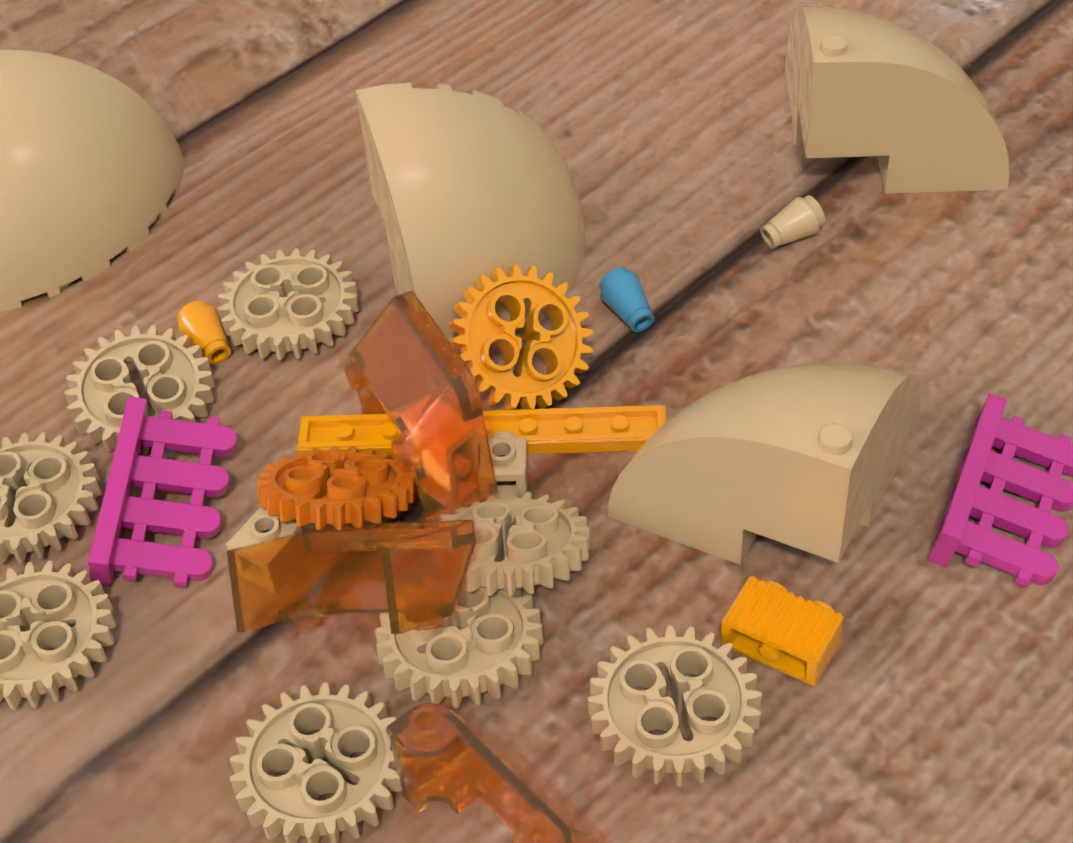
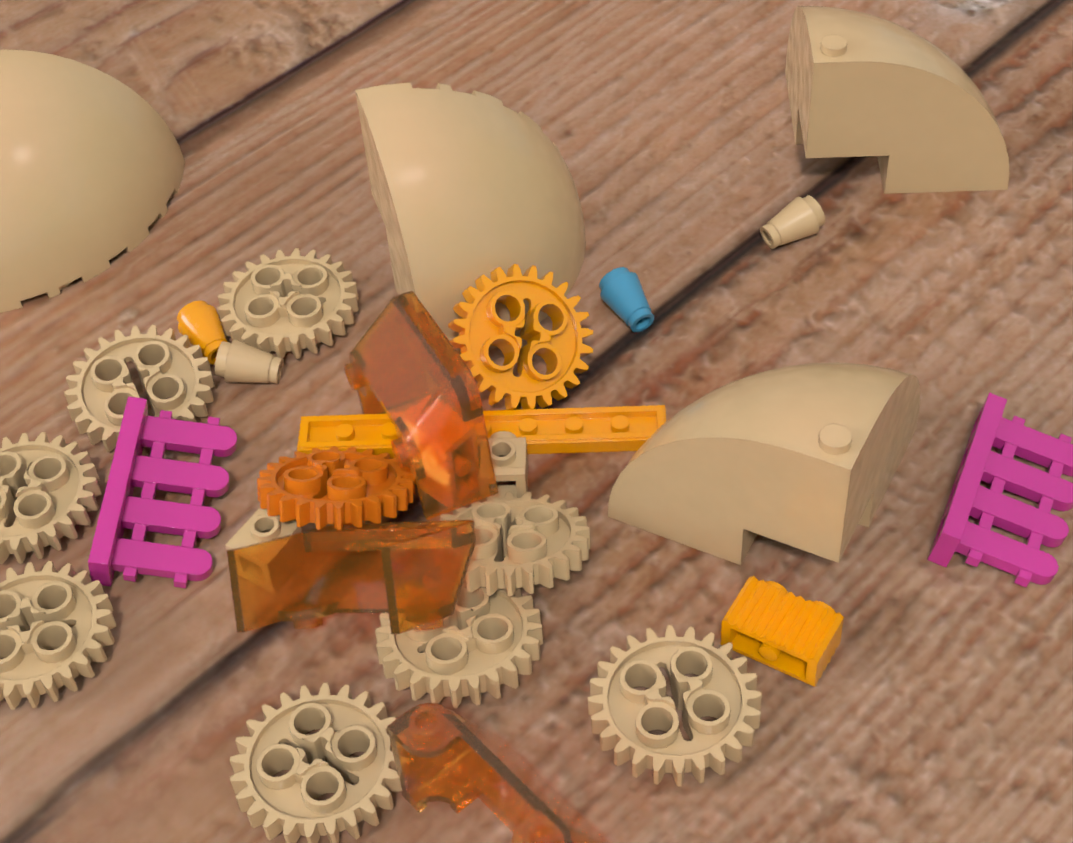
(247, 364): none -> tan cone

